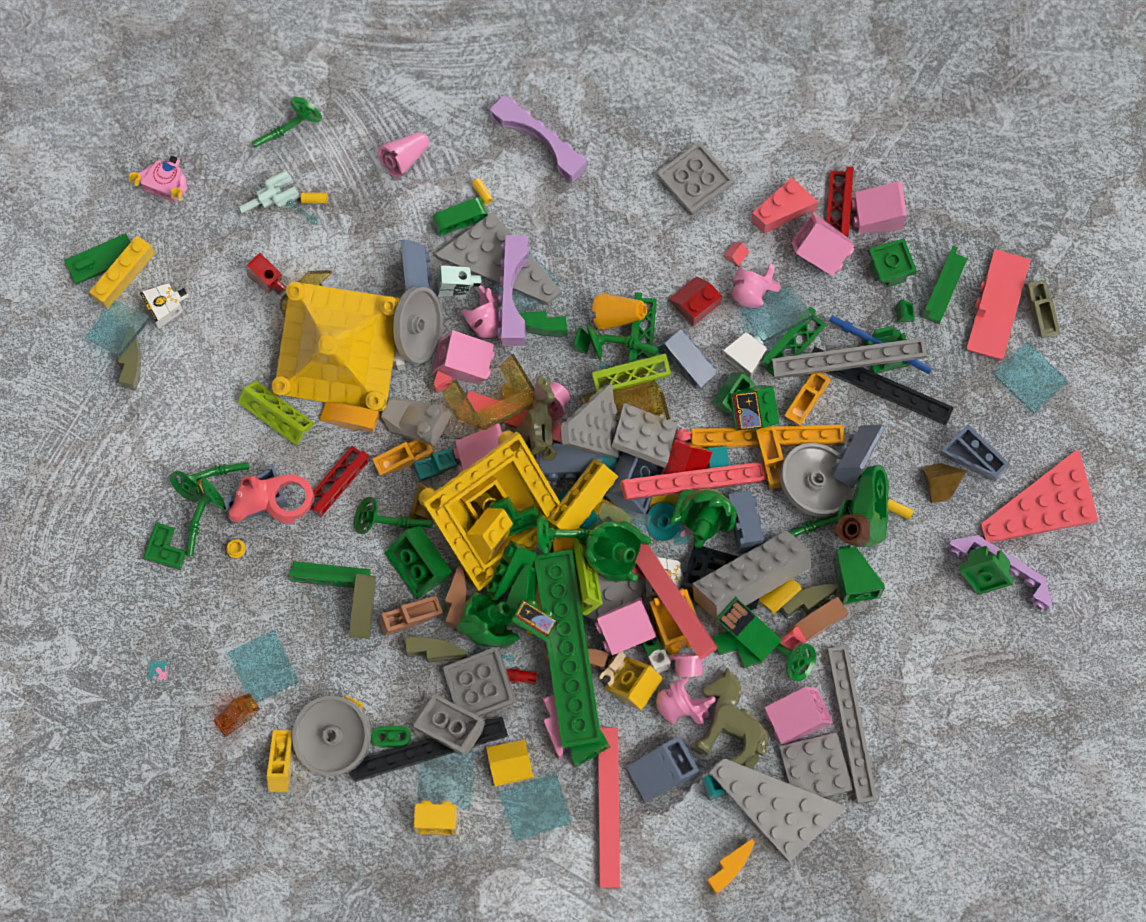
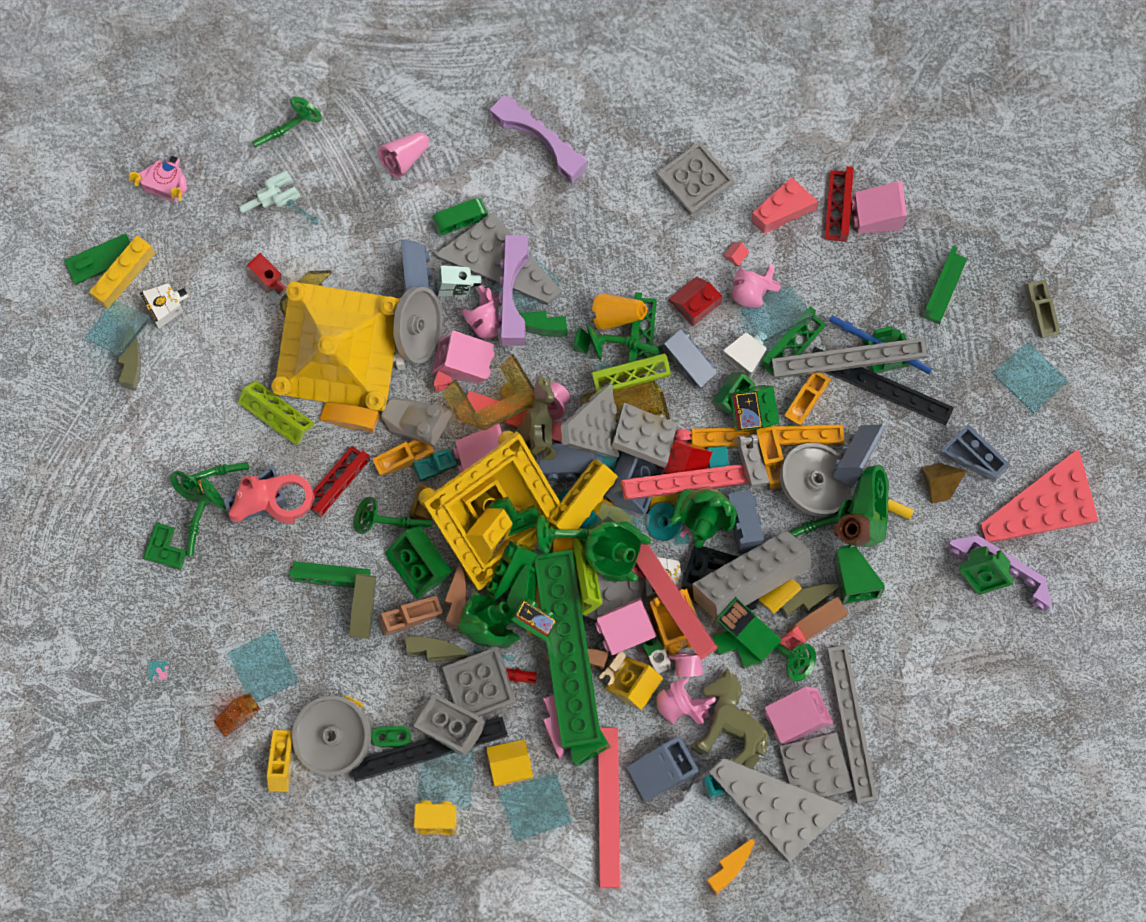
(236, 548): yellow plate -> none
(314, 198): yellow axle -> none
(482, 191): yellow axle -> none
(752, 460): none -> light grey plate
(822, 245): bright pink slope -> none
(892, 262): green panel -> none
(905, 311): green slope -> none
(998, 304): coral bracket -> none

